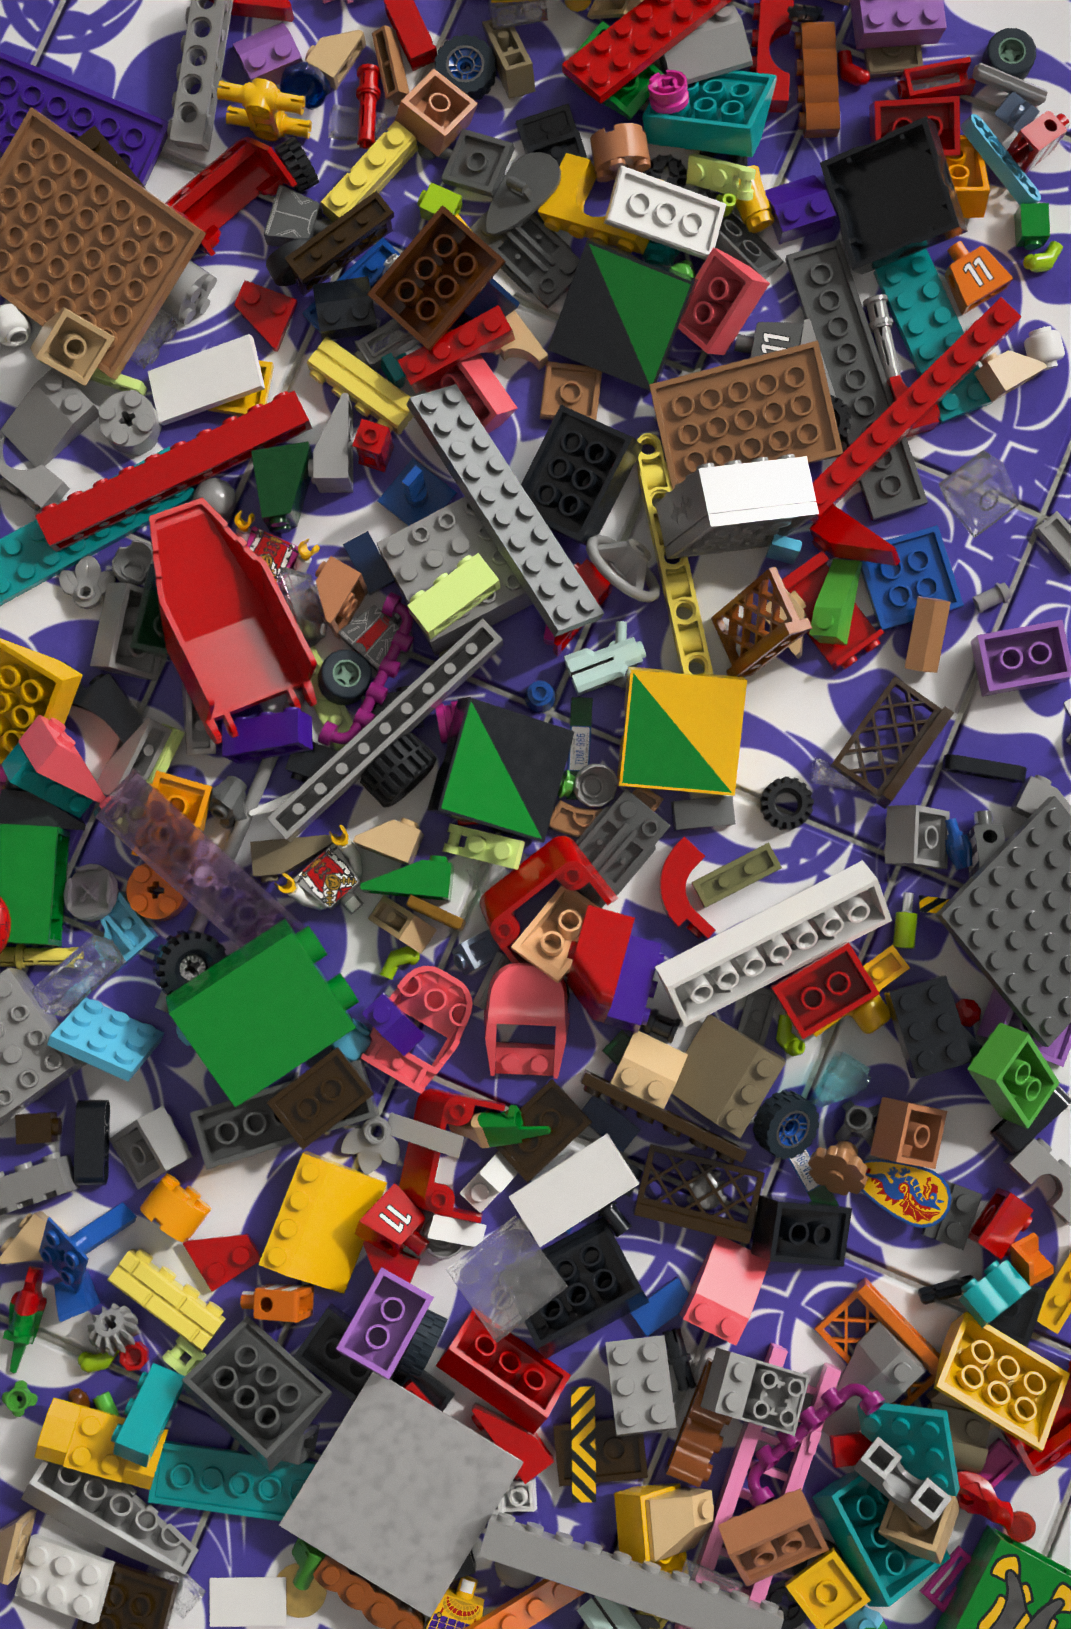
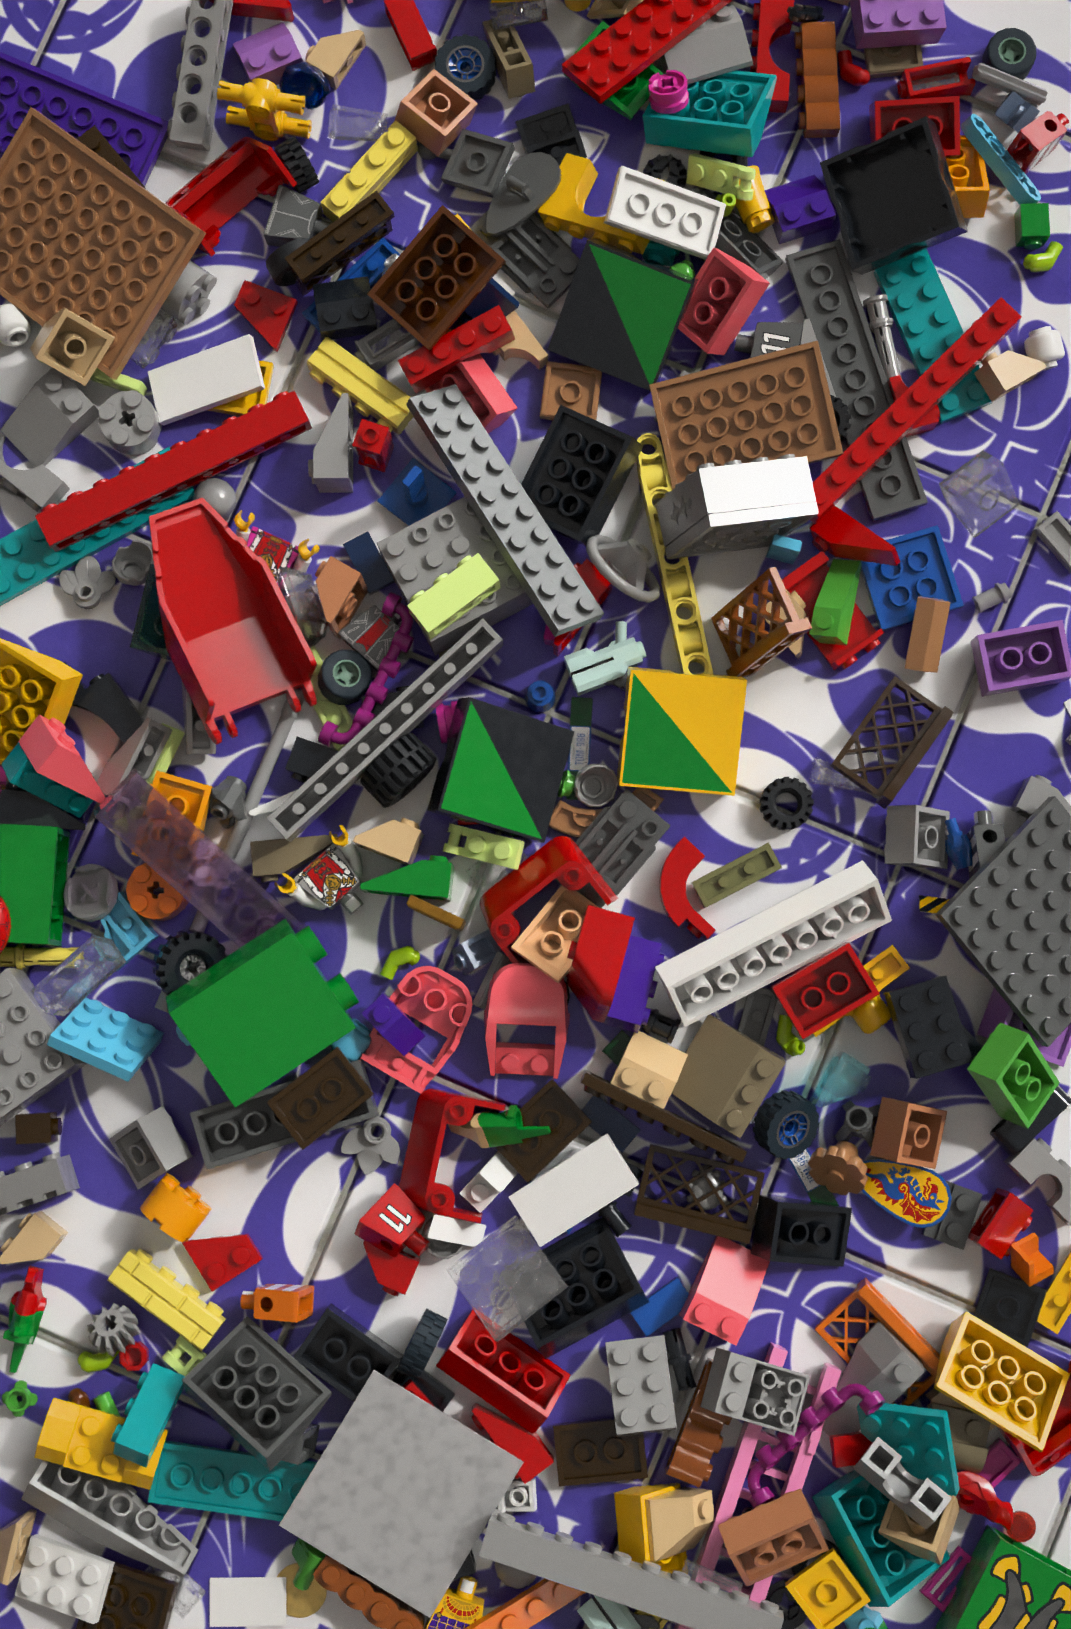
(69, 1253): blue piece -> none
(71, 1303): blue slope -> none
(92, 1142): black beam -> none
(115, 634): light grey slope -> none
(268, 735): dark purple brick -> none
(282, 484): dark green slope -> none
(318, 1223): yellow slope -> none
(368, 96): red pin -> none
(384, 1323): medium lavender brick -> none
(393, 370): teal tile -> none
(394, 65): medium nougat piece -> none
(402, 924): tan slope -> none
(426, 1135): white sticker -> none
(435, 197): lime brick -> none
(583, 1444): sticker -> none
(622, 146): nougat brick -> none
(703, 813): dark grey slope -> none
(905, 924): lime piece -> none
(943, 1290): black axle -> none
(968, 1011): red tile -> none
(974, 276): orange torso -> none
(984, 768): black beam -> none
(994, 1292): teal brick -> none

